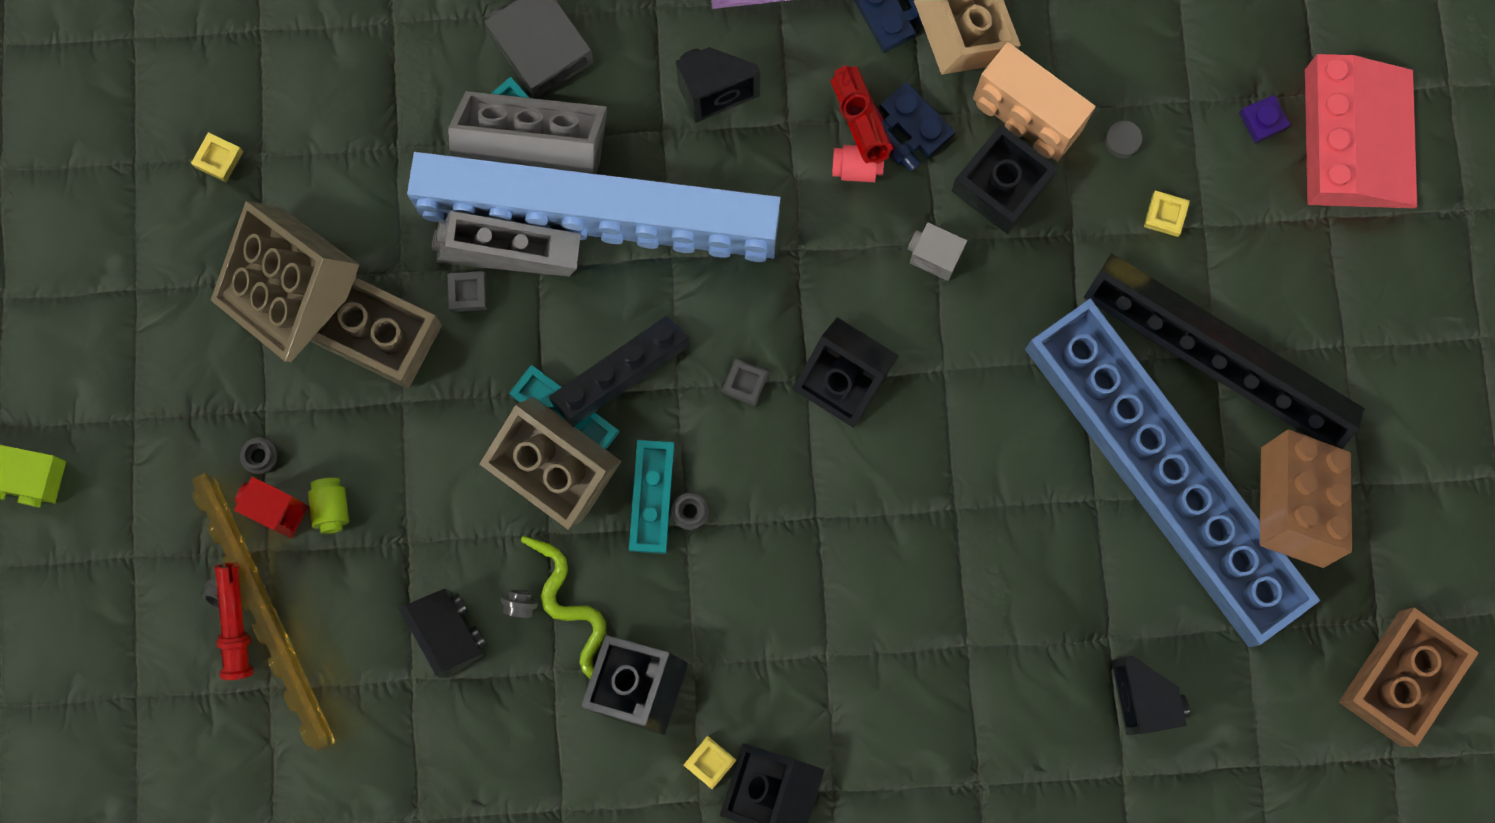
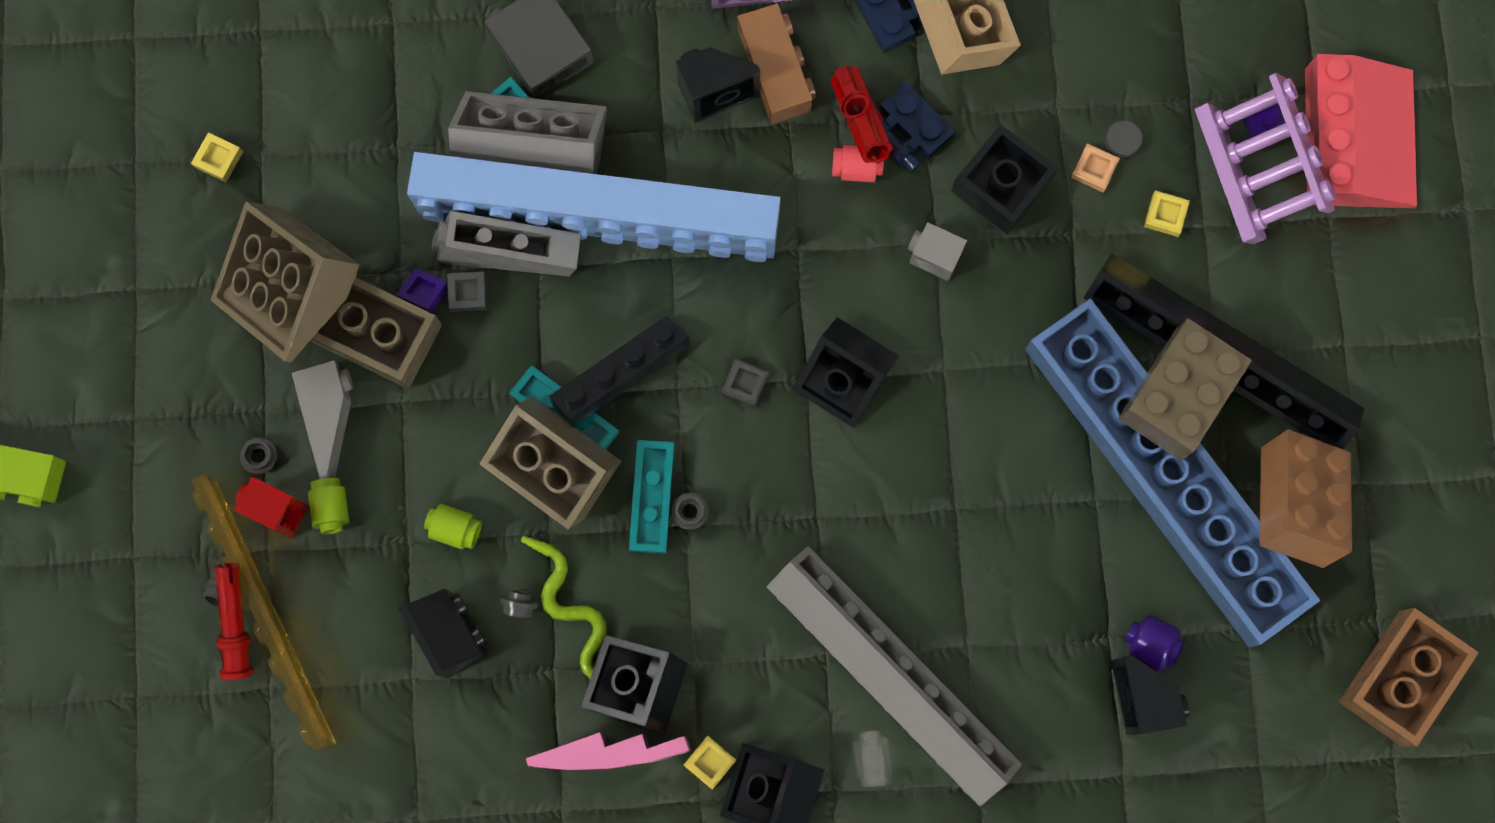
(325, 410): none -> light grey slope
(423, 290): none -> dark purple plate
(453, 526): none -> lime brick
(596, 753): none -> bright pink slope
(769, 46): none -> medium nougat brick
(872, 758): none -> clear brick
(894, 676): none -> light grey brick
(1032, 102): light nougat brick -> none
(1095, 168): none -> light nougat tile
(1155, 643): none -> dark purple head
(1185, 389): none -> dark tan brick
(1229, 154): none -> lavender fence

